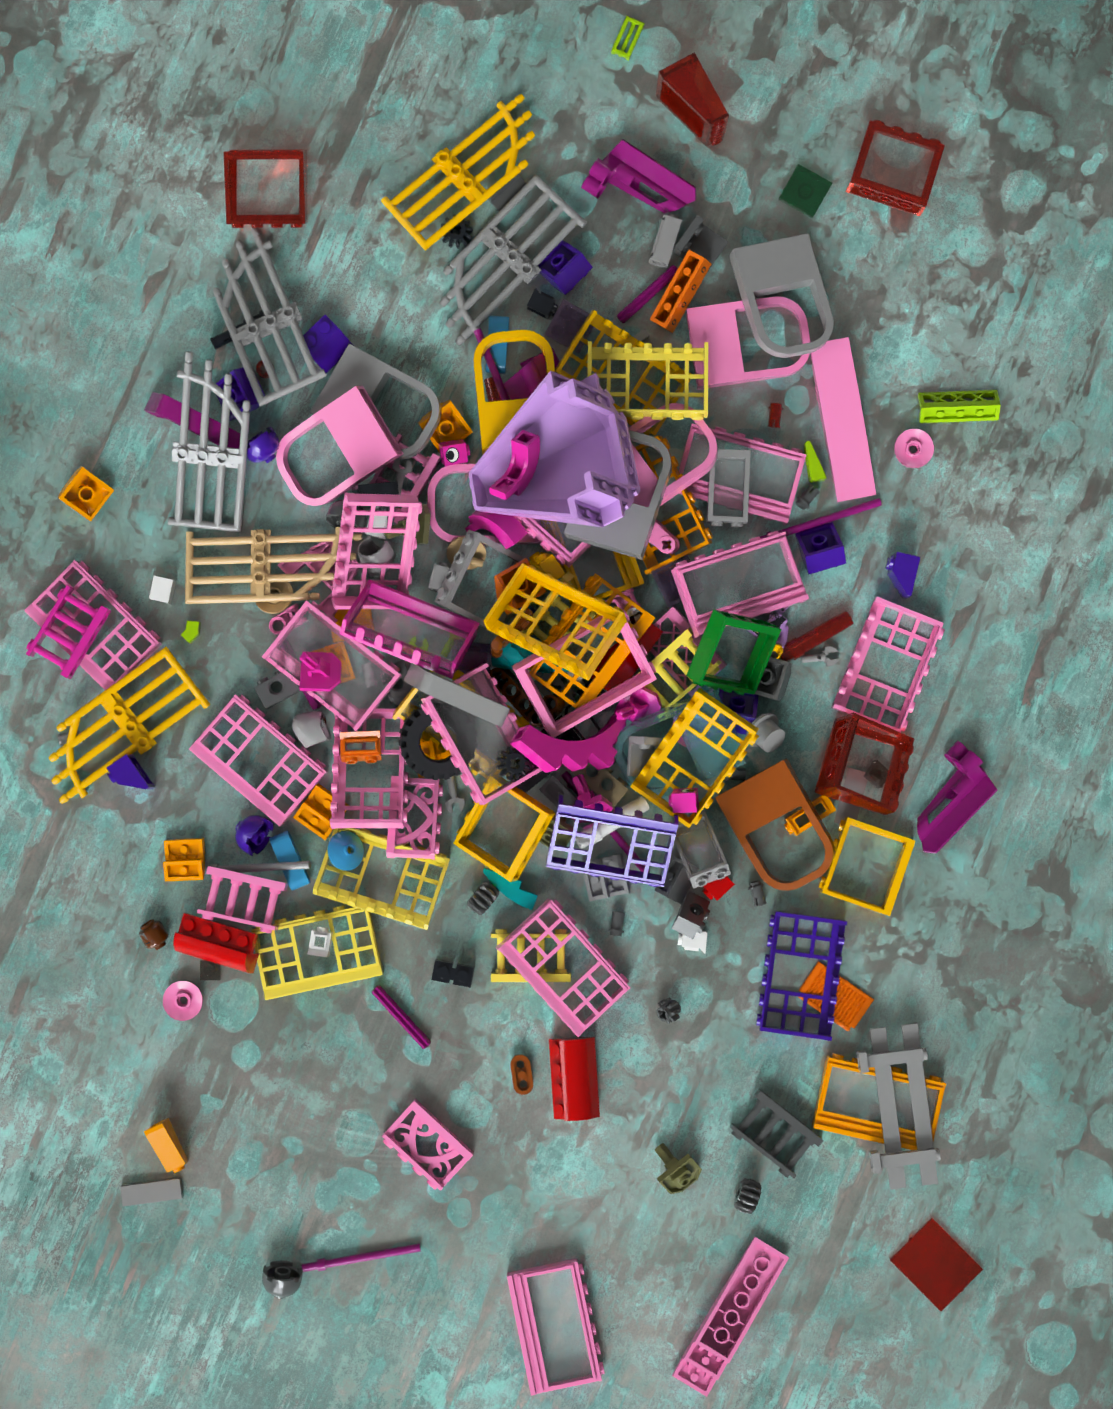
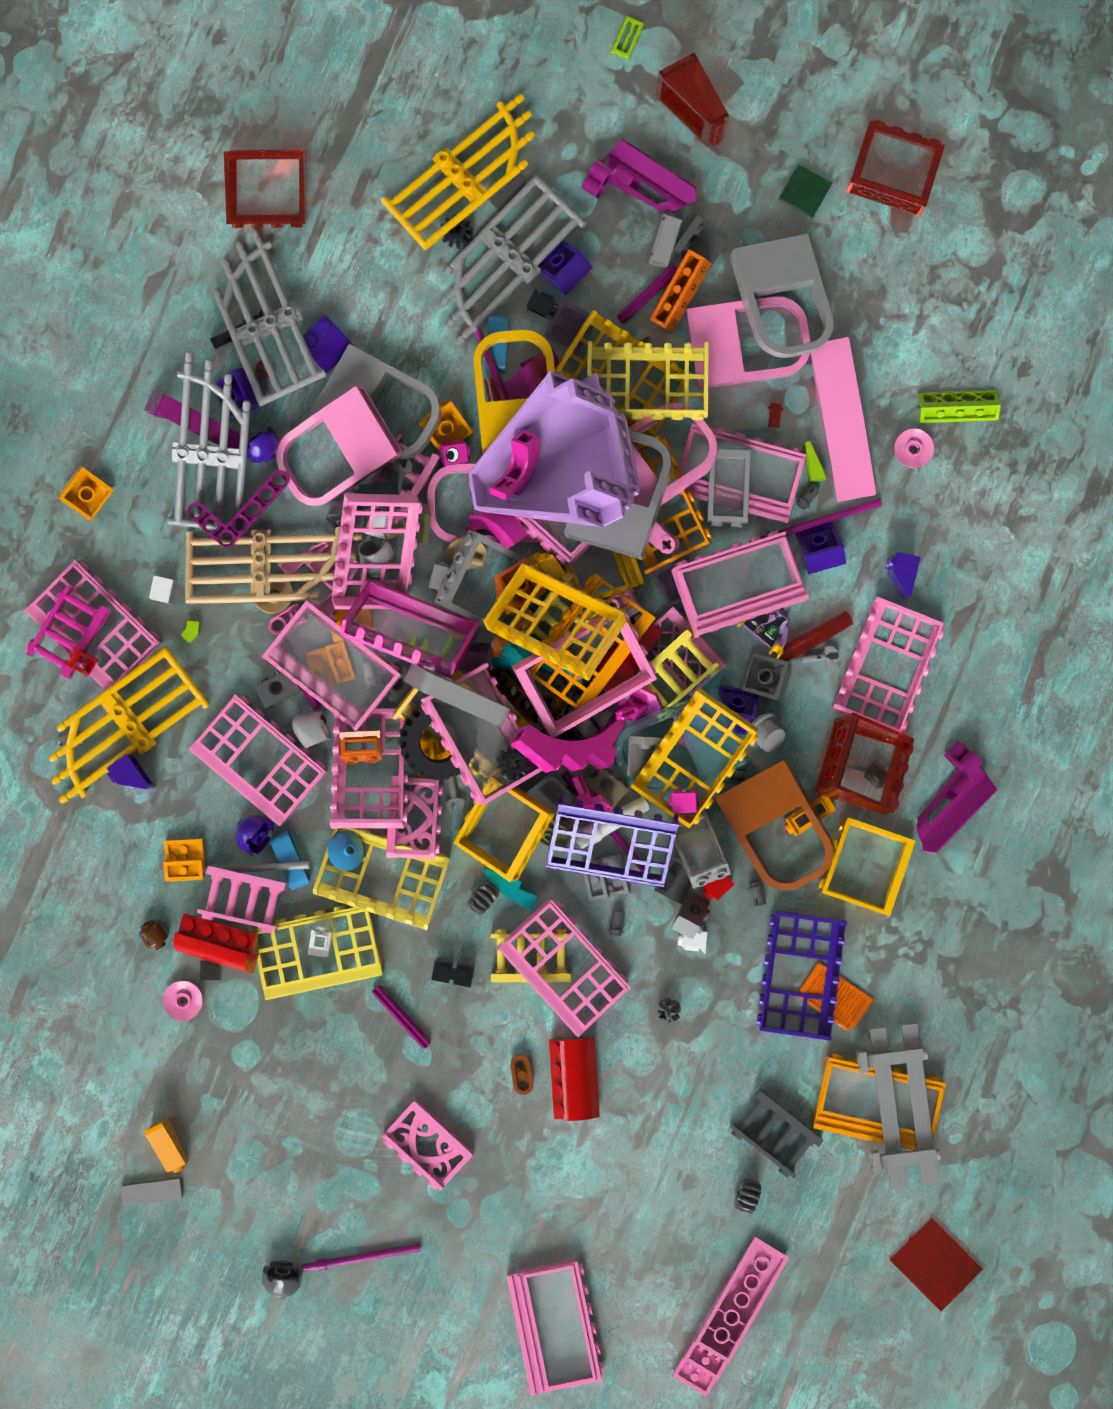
(75, 657): none -> red tile
(243, 513): none -> magenta beam
(316, 812): light orange slope -> none
(319, 671): dark pink piece -> none
(679, 1173): olive piece -> none
(756, 664): green window -> none

